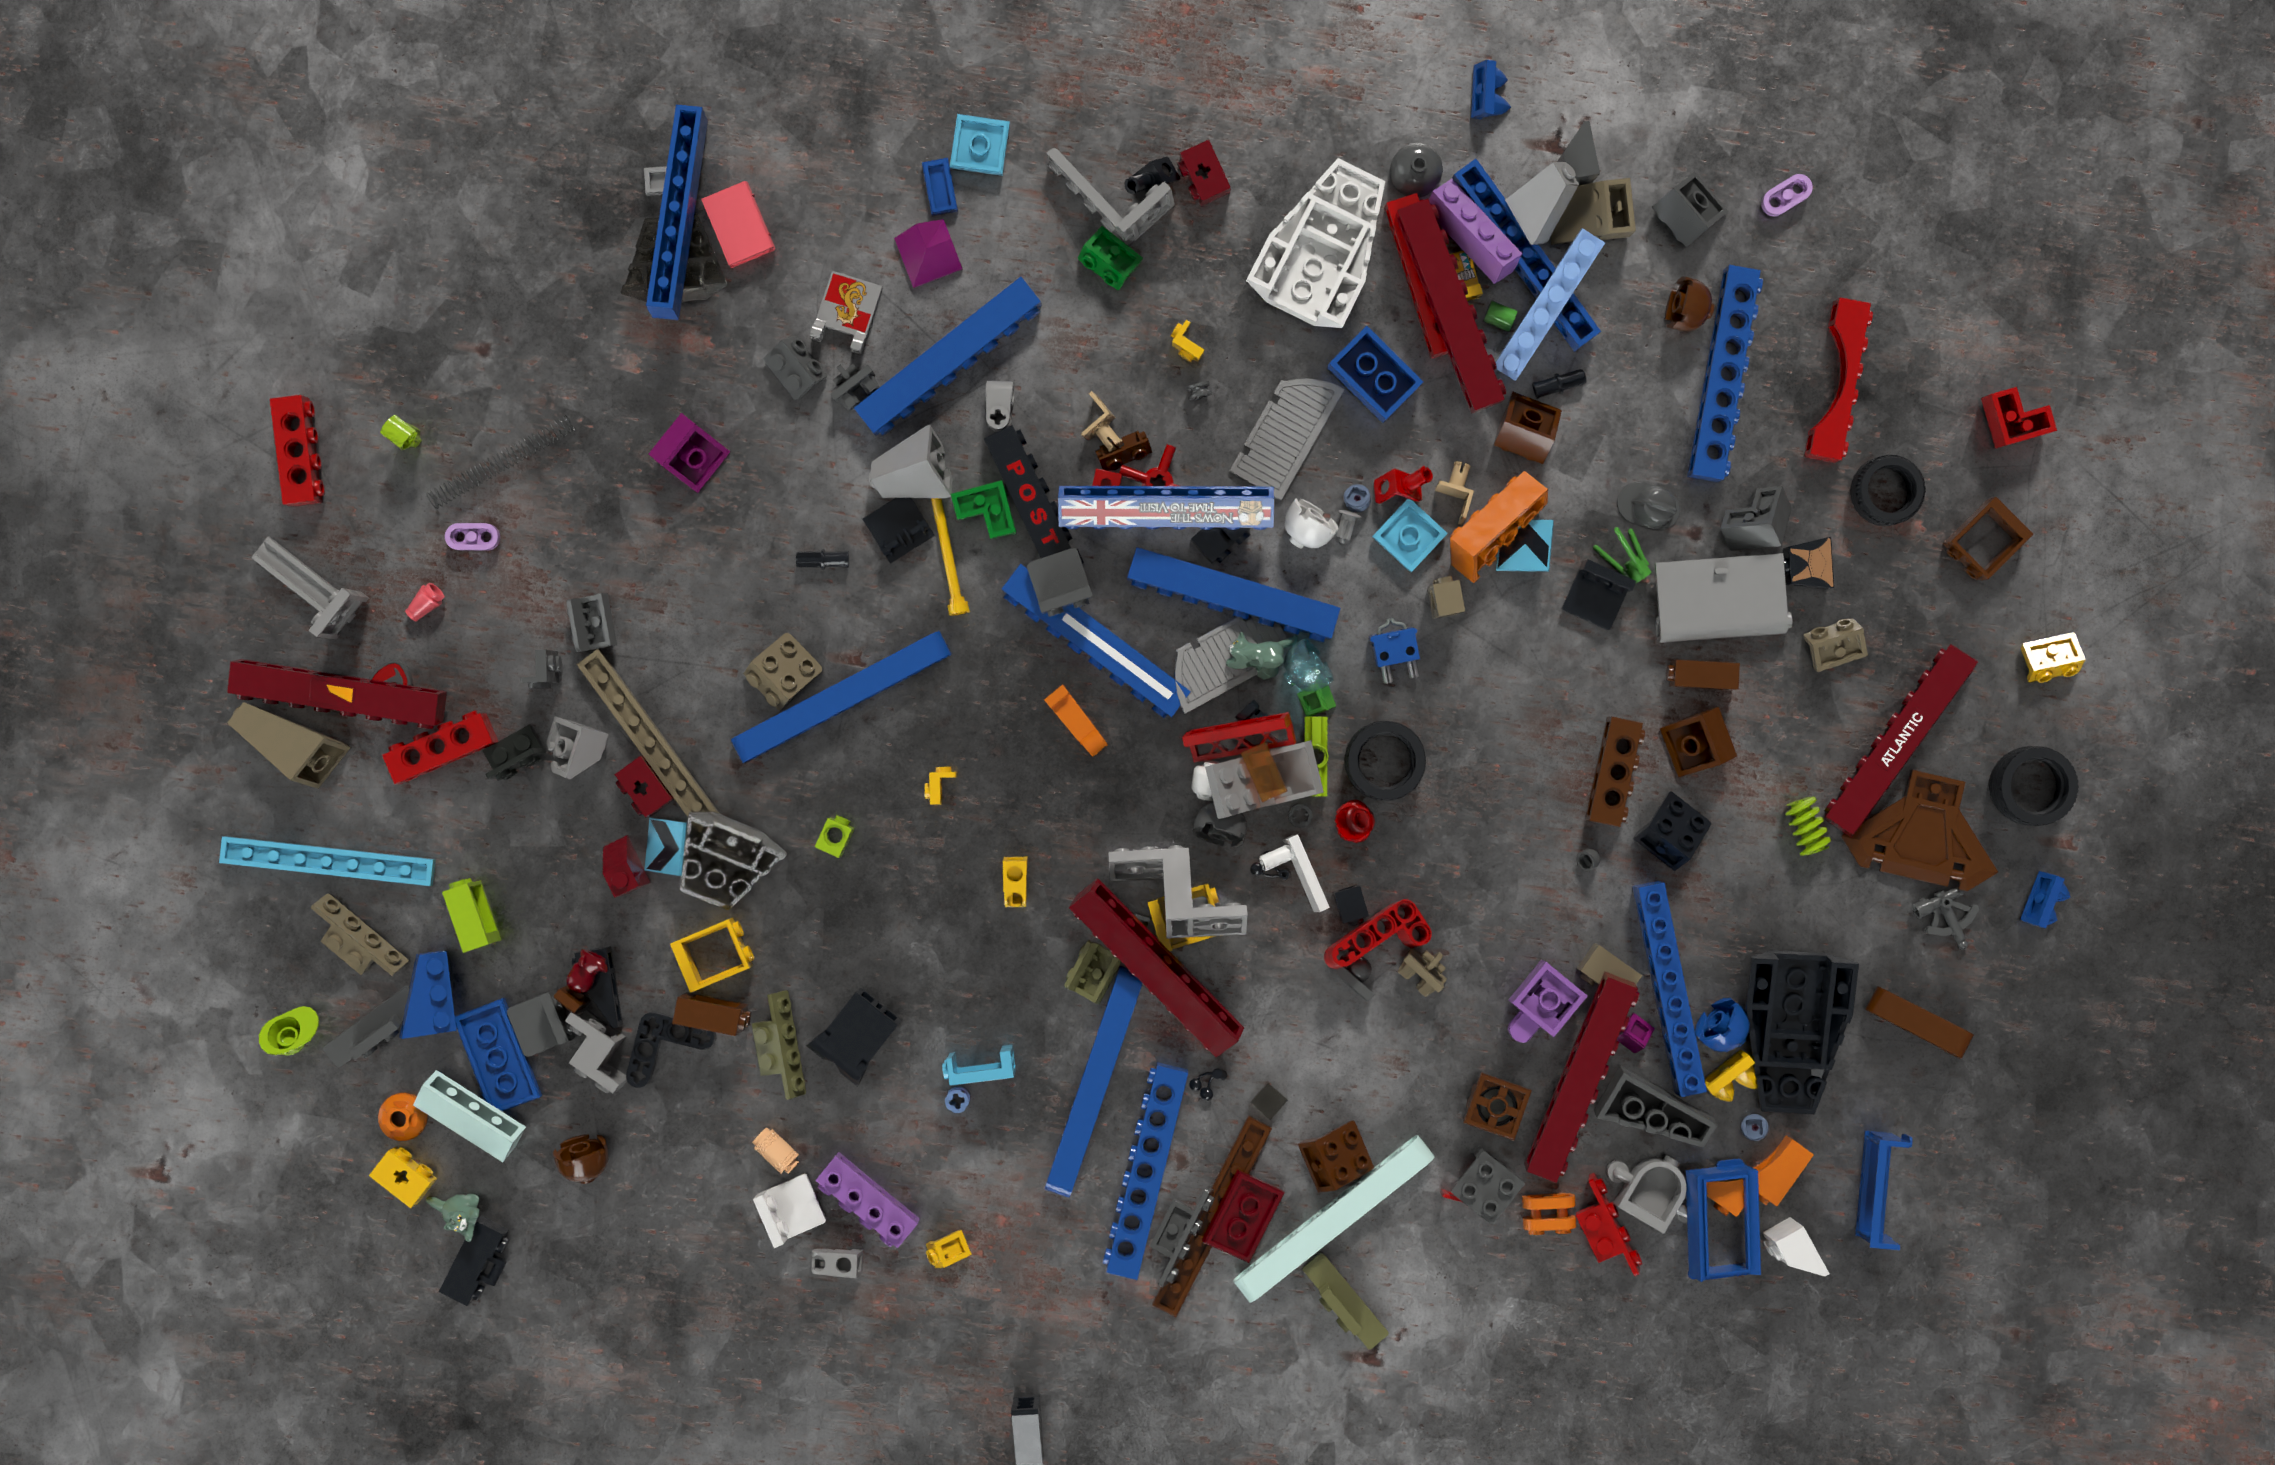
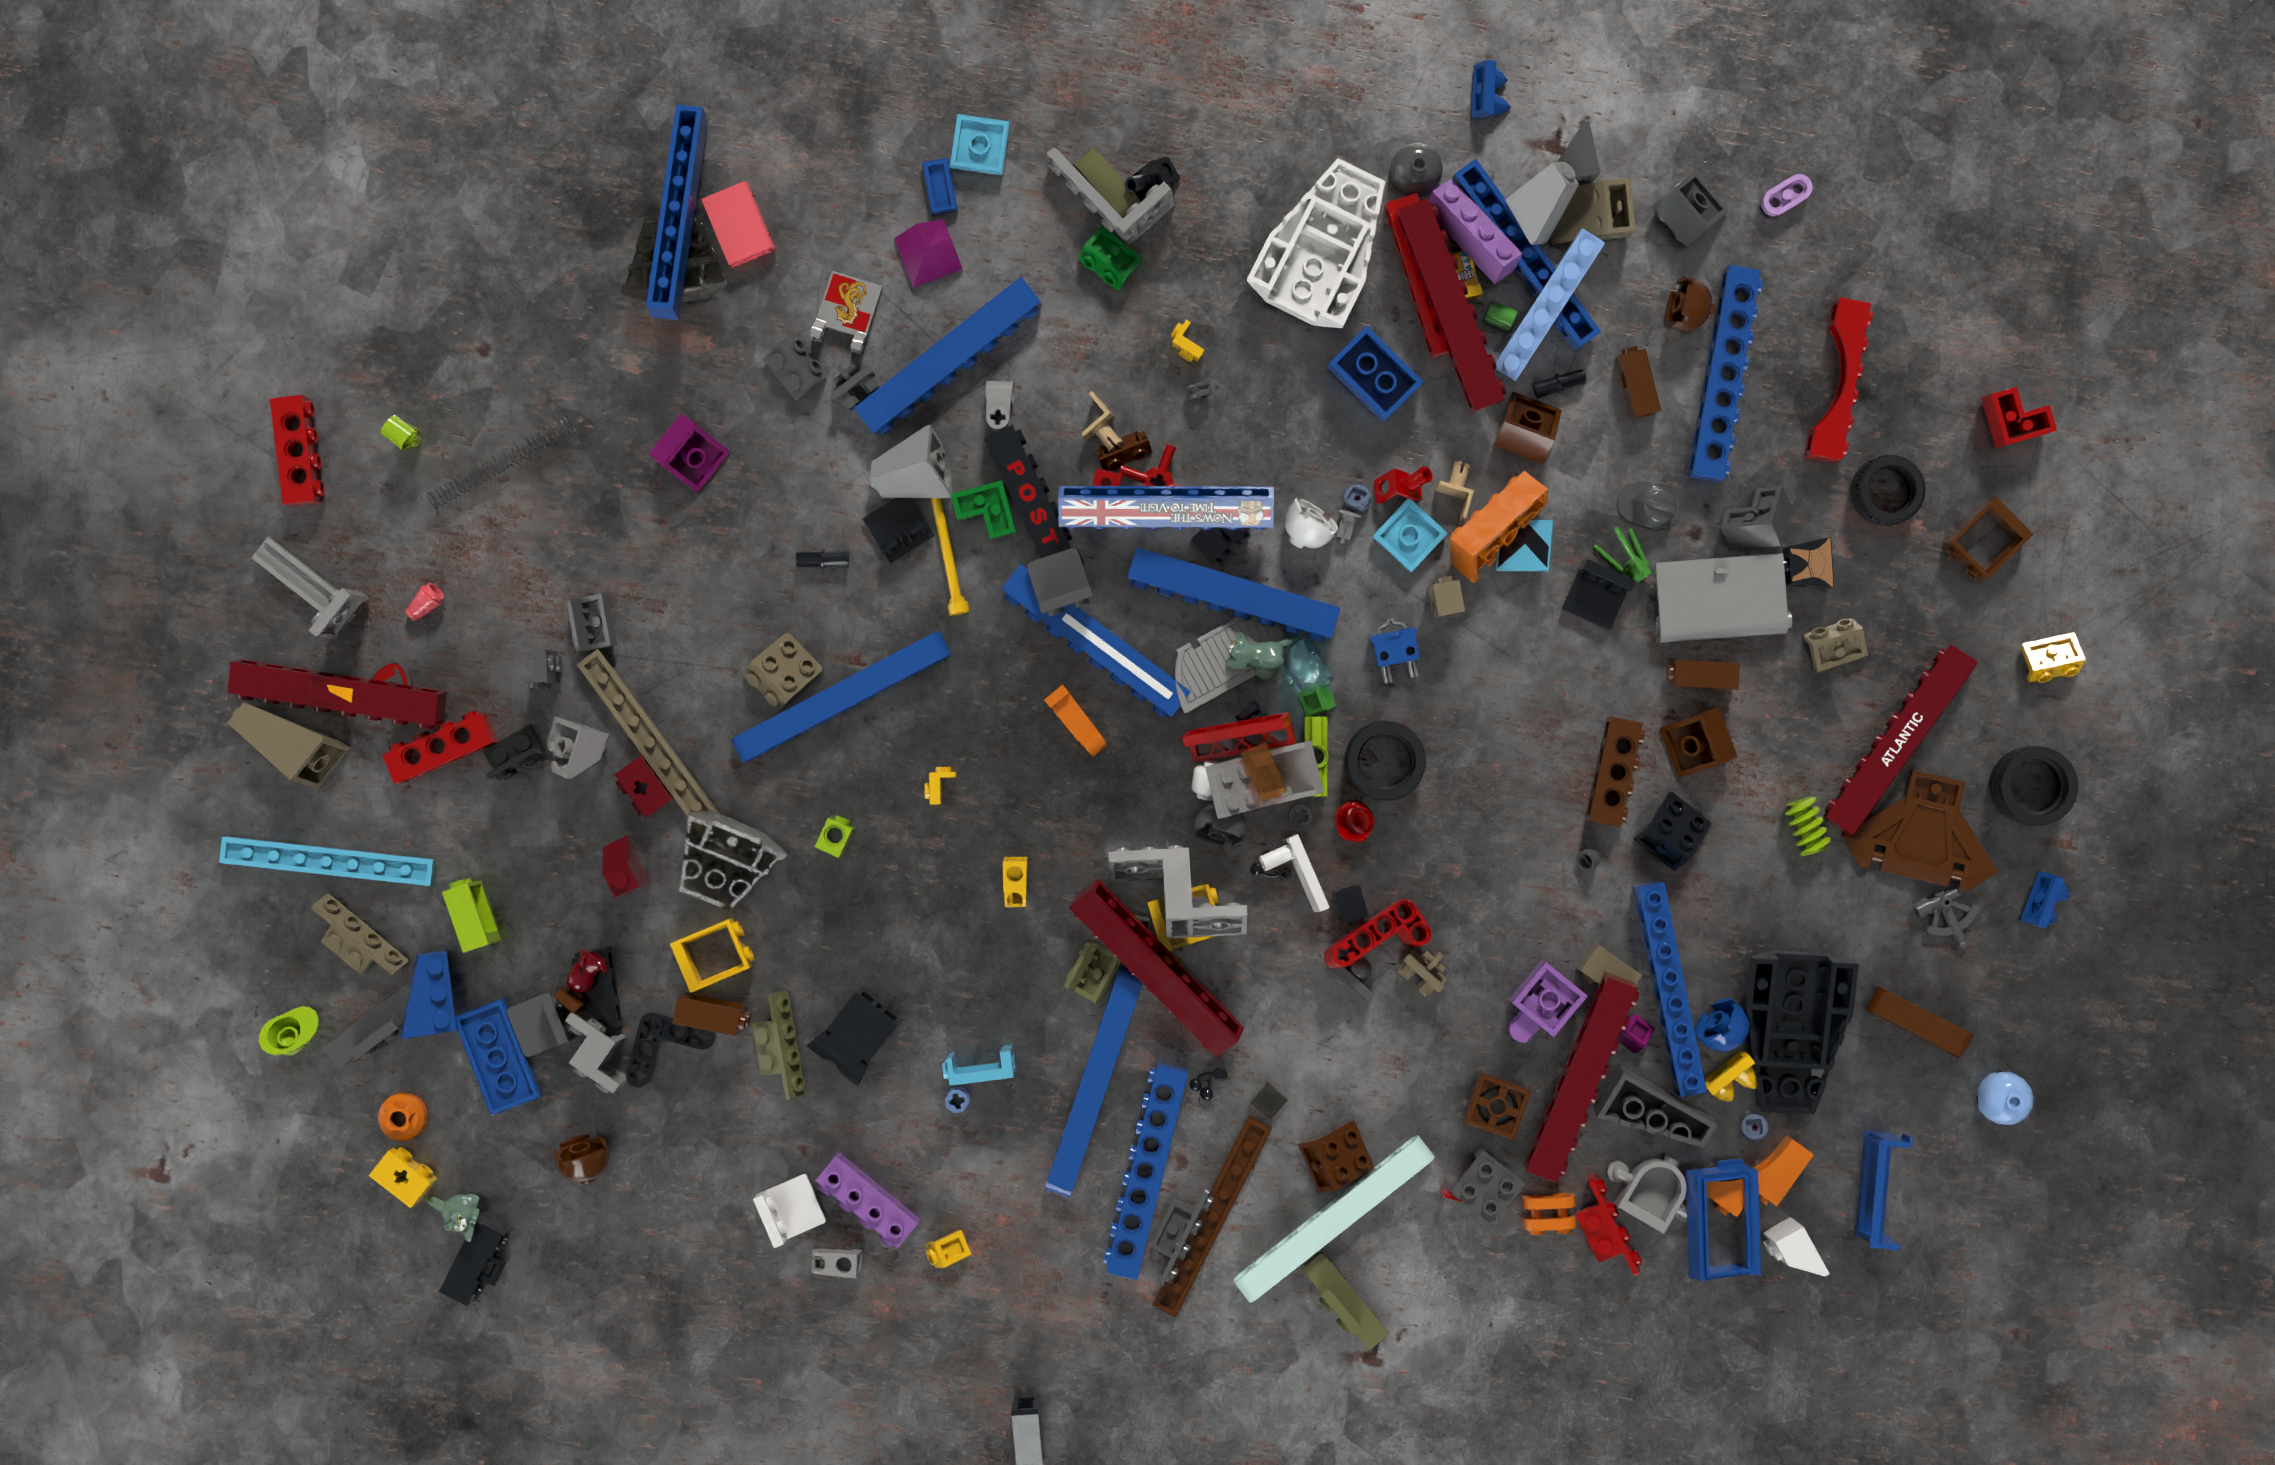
(469, 1116): light aqua brick -> none
(473, 536): lavender plate -> none
(654, 180): light grey tile -> none
(665, 846): medium azure piece -> none
(776, 1151): light nougat head -> none
(1106, 181): none -> olive beam
(1203, 157): dark red brick -> none
(1243, 1216): dark red tile -> none
(1286, 433): light grey piece -> none
(1637, 383): none -> reddish brown brick
(2005, 1098): none -> light blue cylinder

